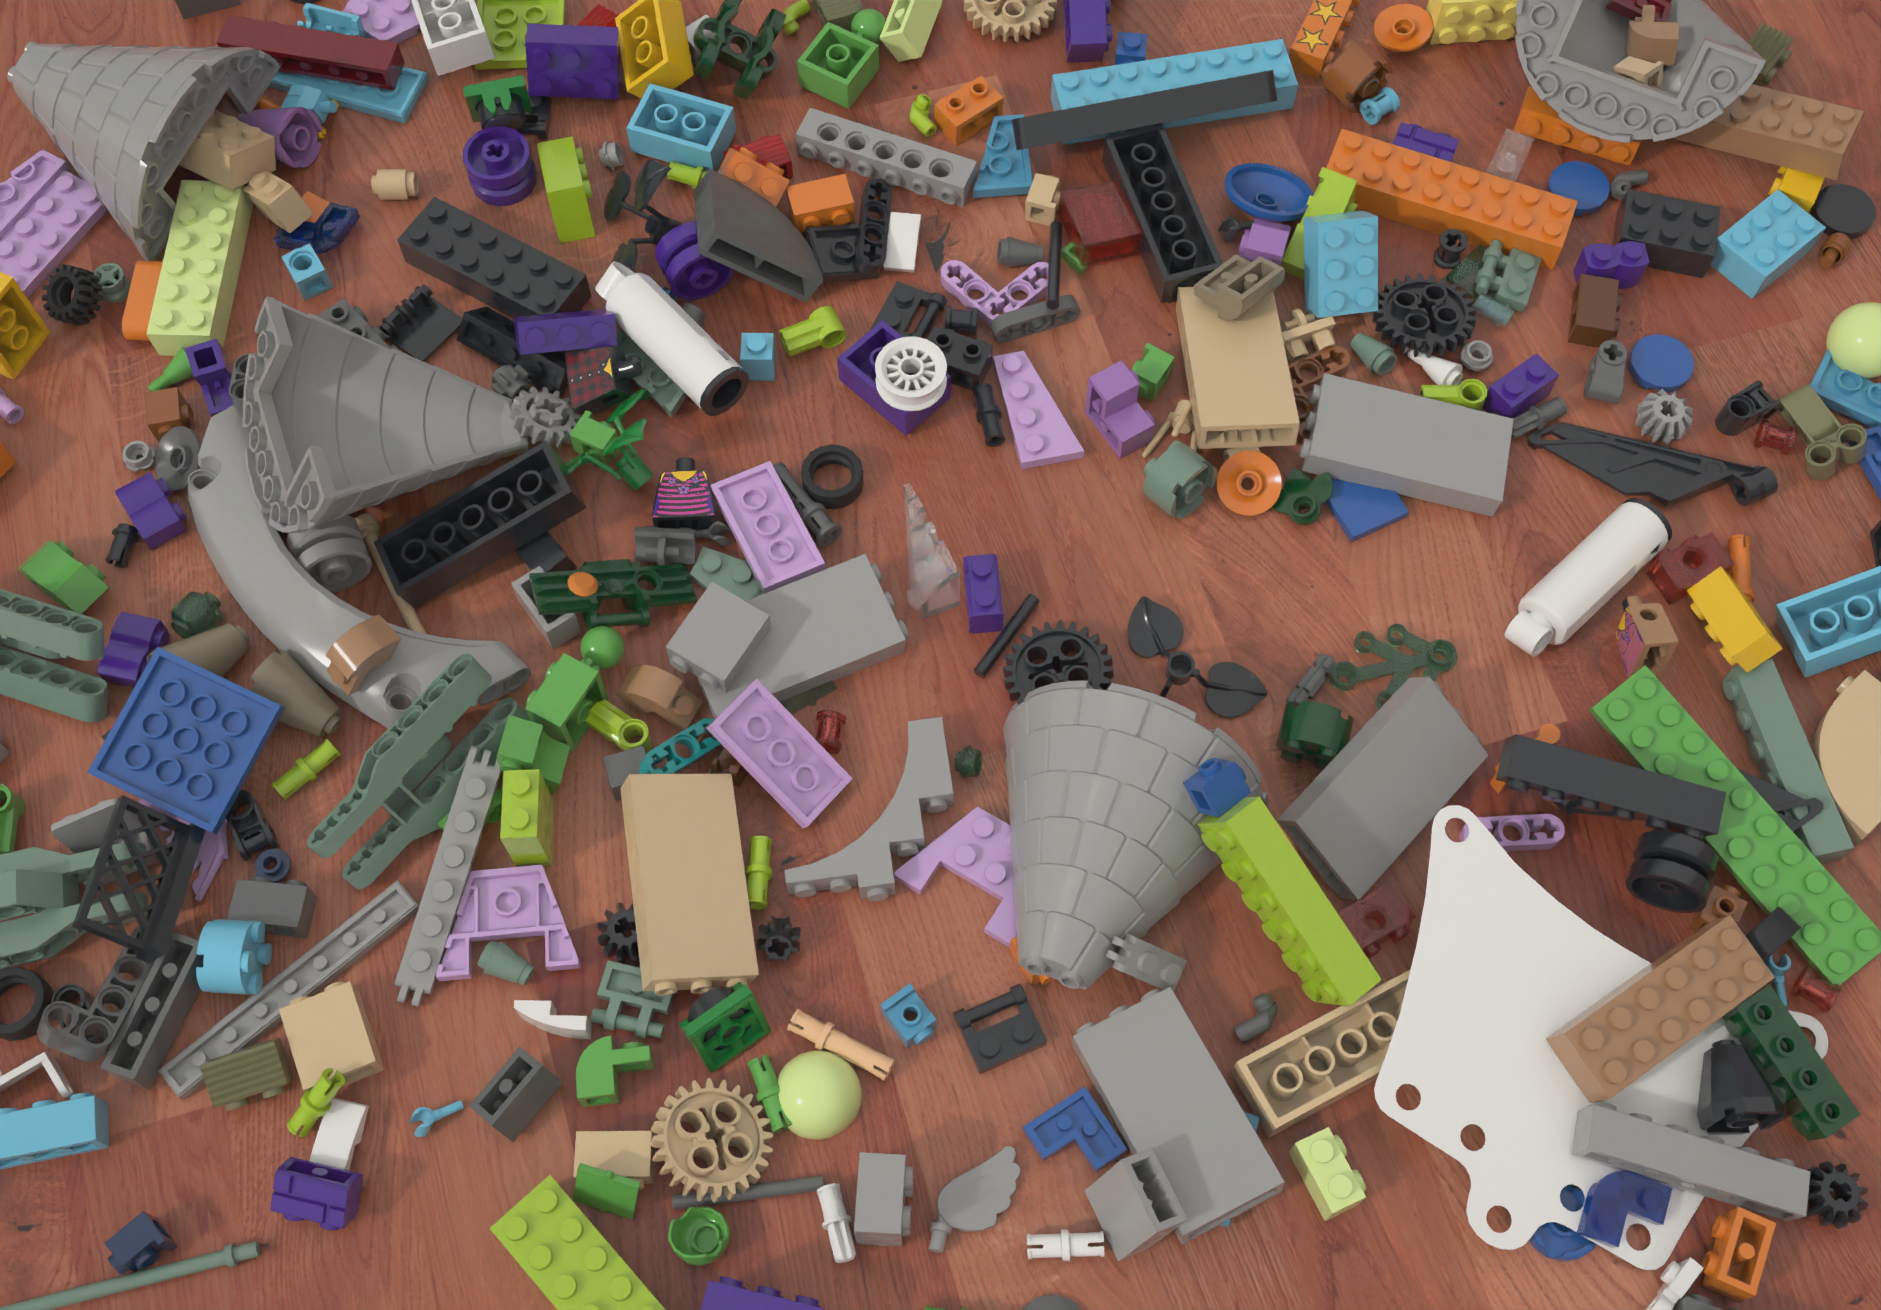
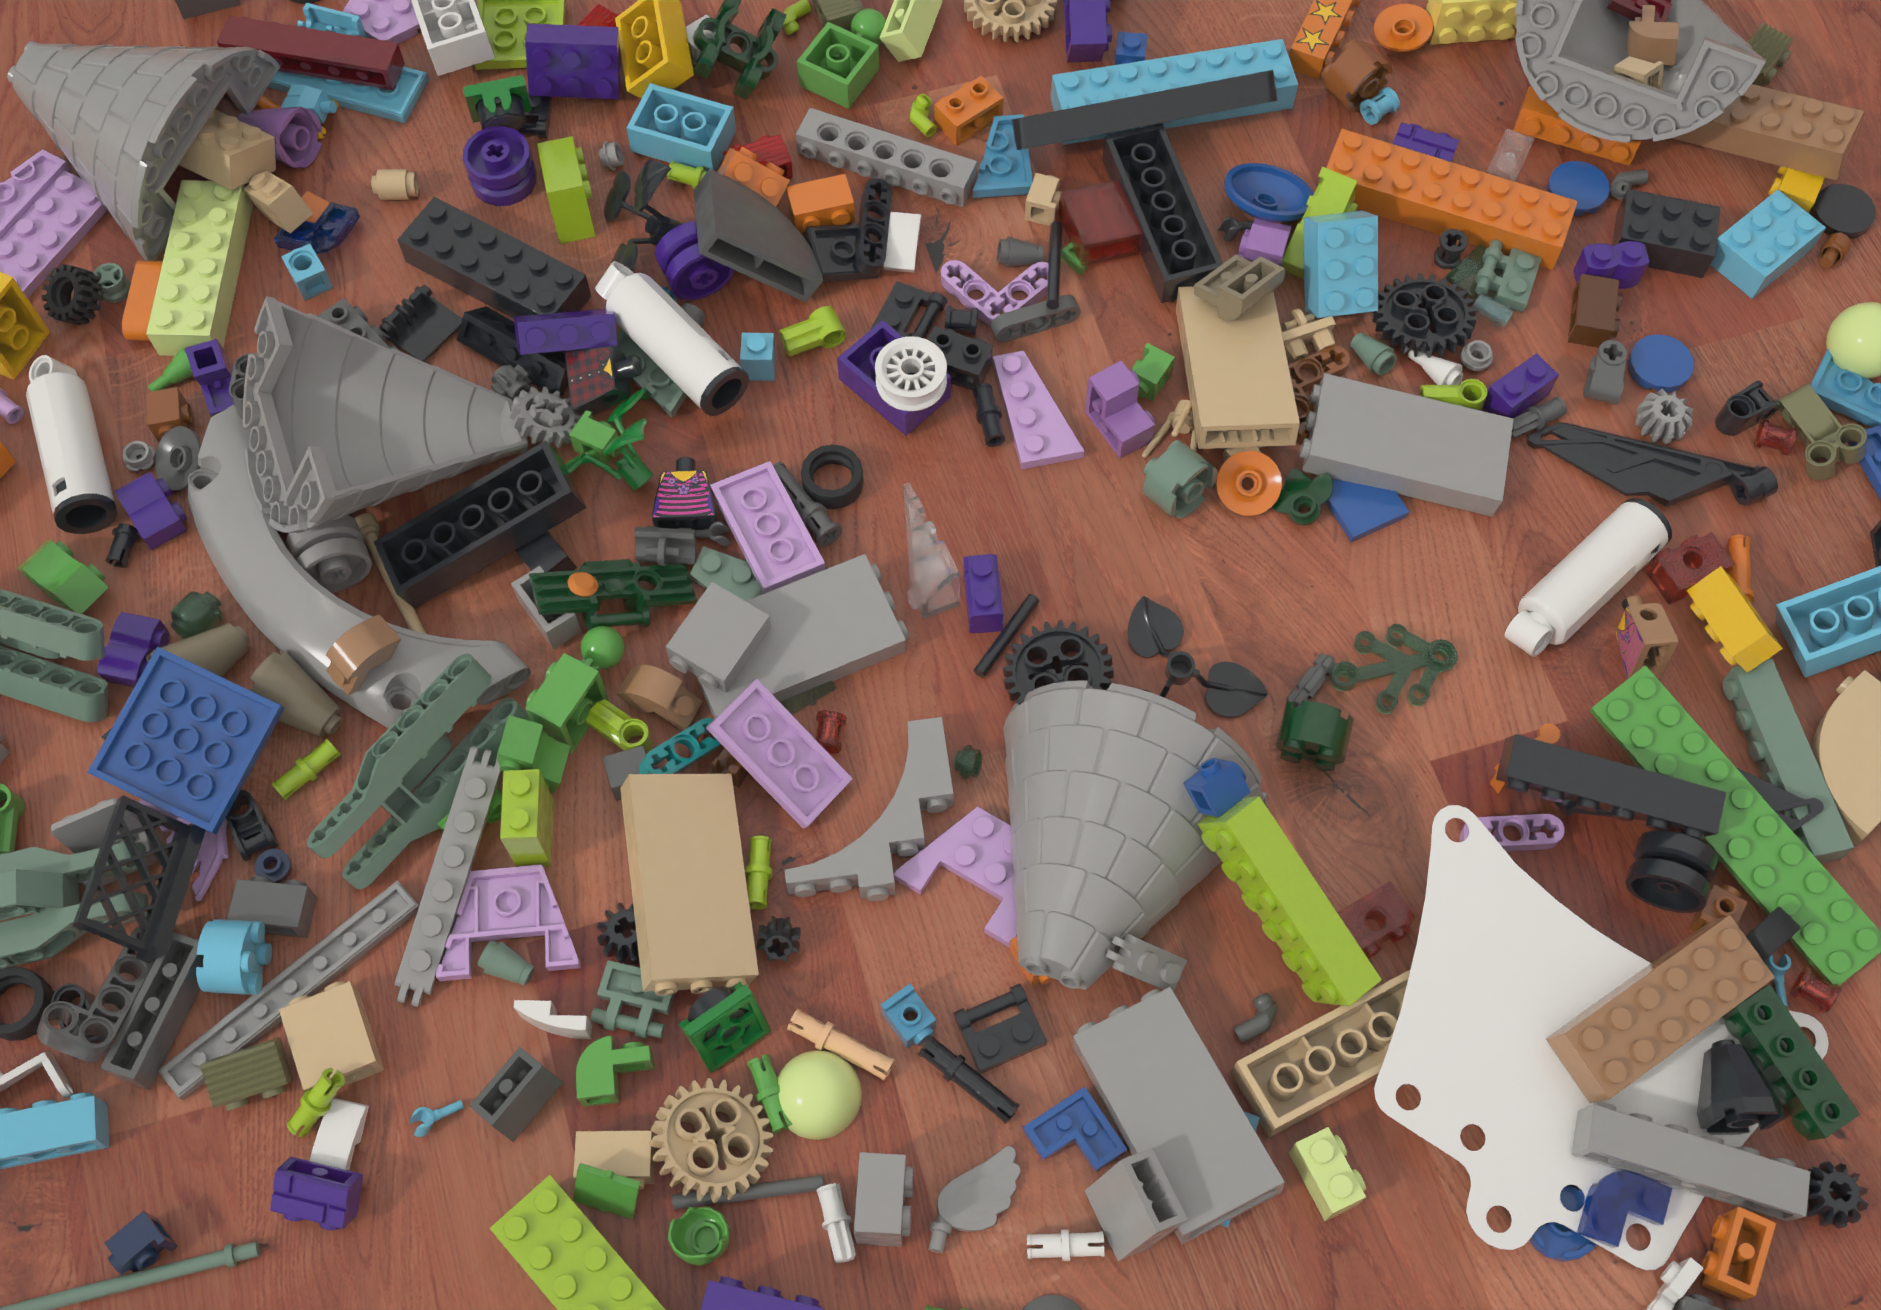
(69, 448): none -> white piece
(968, 1079): none -> black pin
(1383, 788): light grey brick -> none

